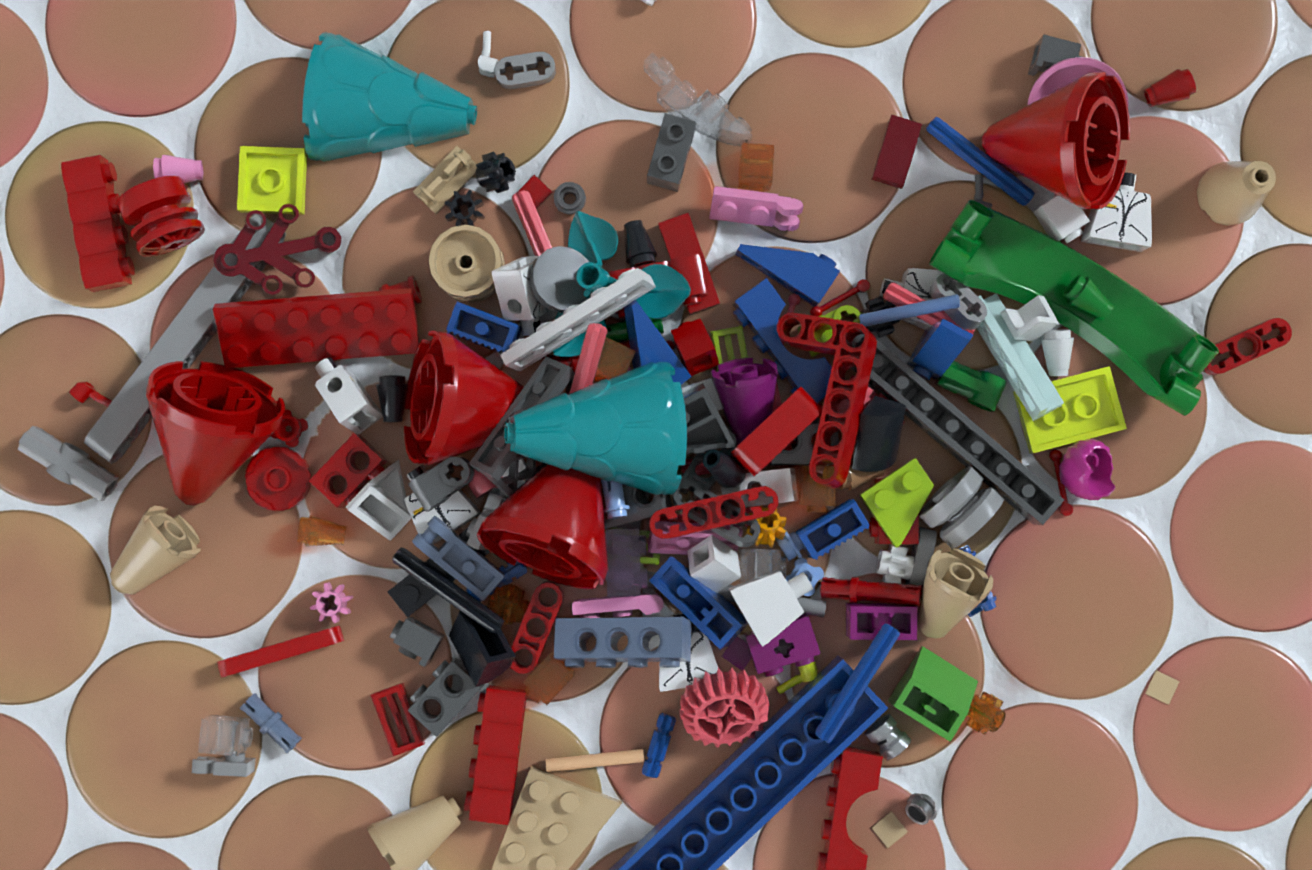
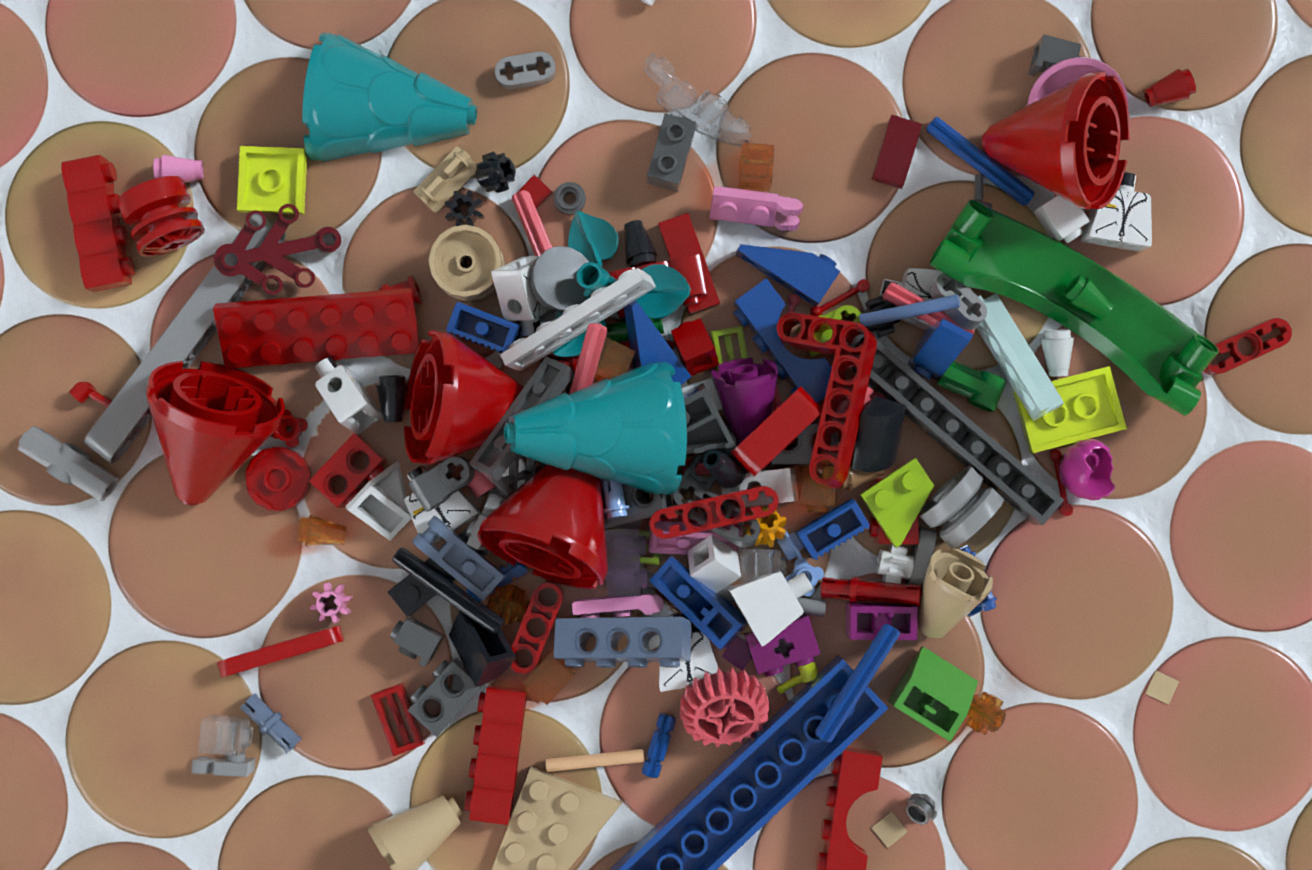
(154, 550): tan cone -> none
(485, 62): white hand -> none
(888, 737): light grey wheel -> none
(1030, 320): white panel -> none
(1235, 190): tan cone -> none

